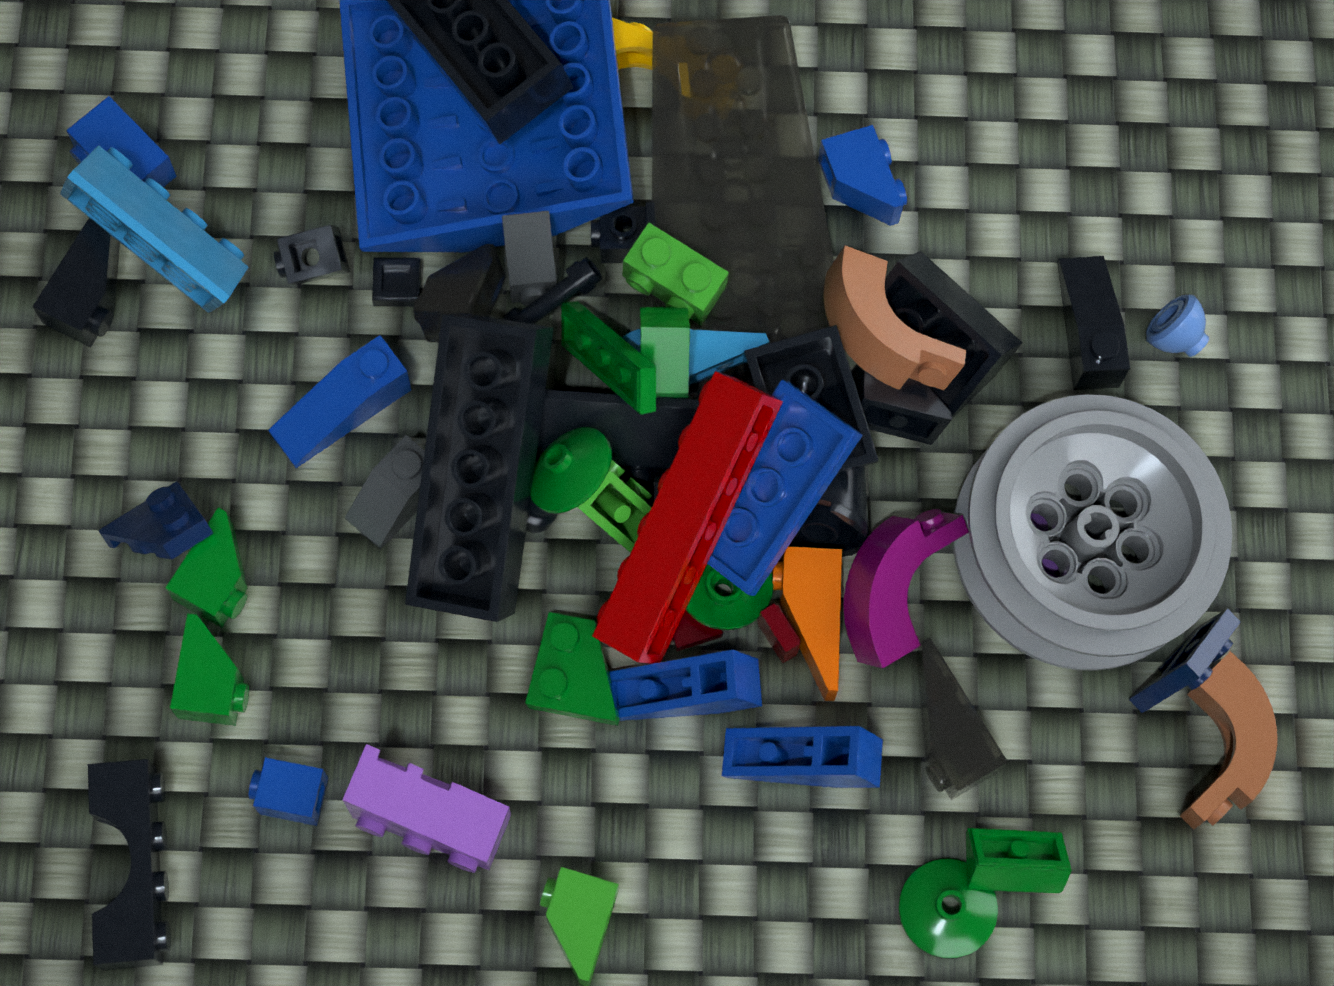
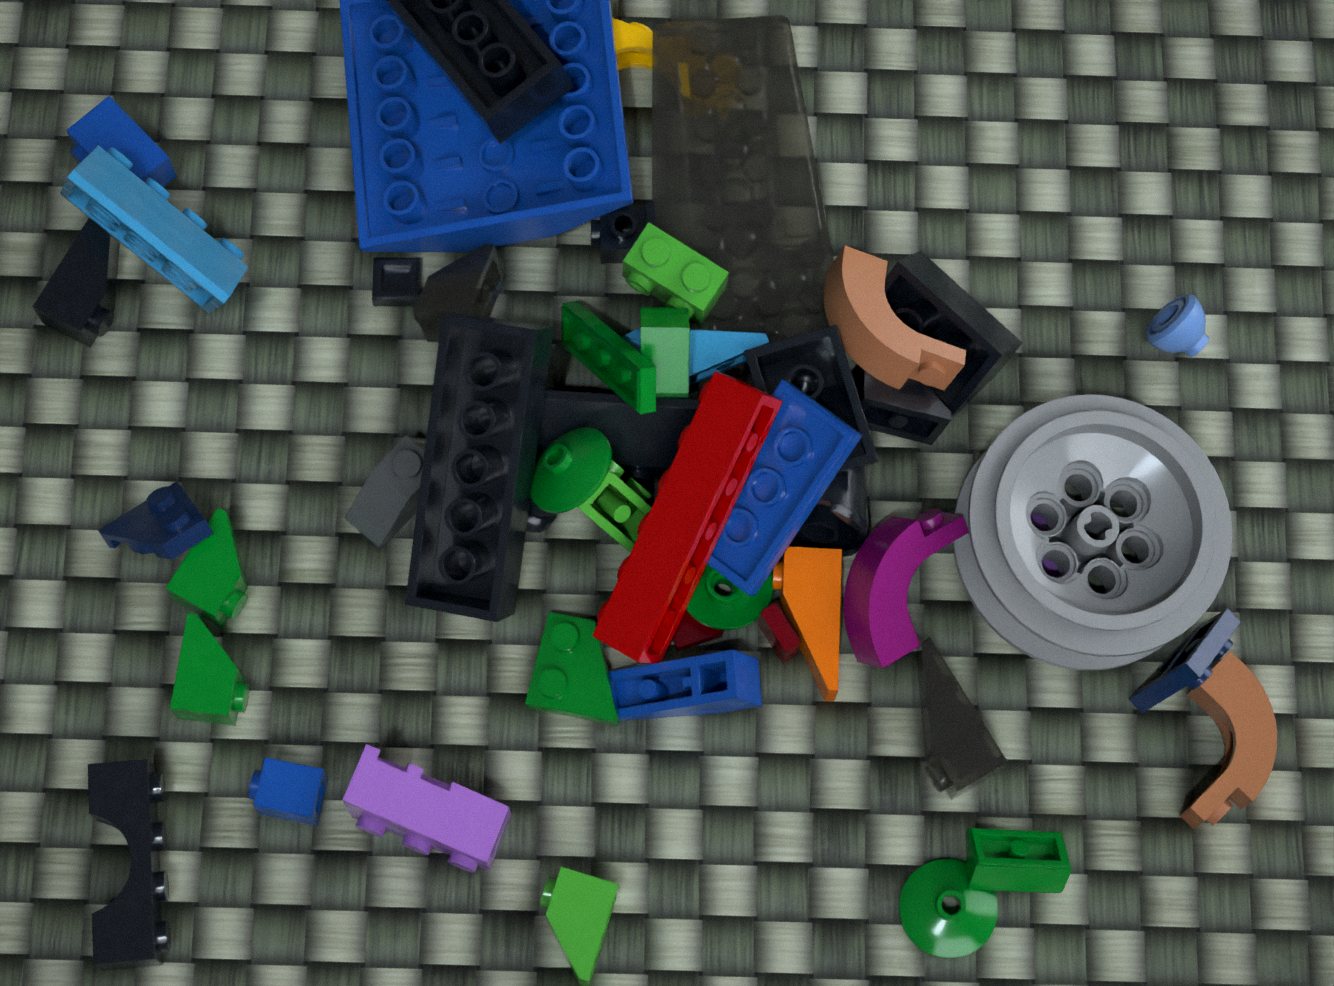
(292, 250): black brick -> none
(342, 401): blue slope -> none
(529, 255): dark grey slope -> none
(581, 277): black bar -> none
(804, 756): blue slope -> none
(860, 174): blue slope -> none
(1092, 324): black slope -> none

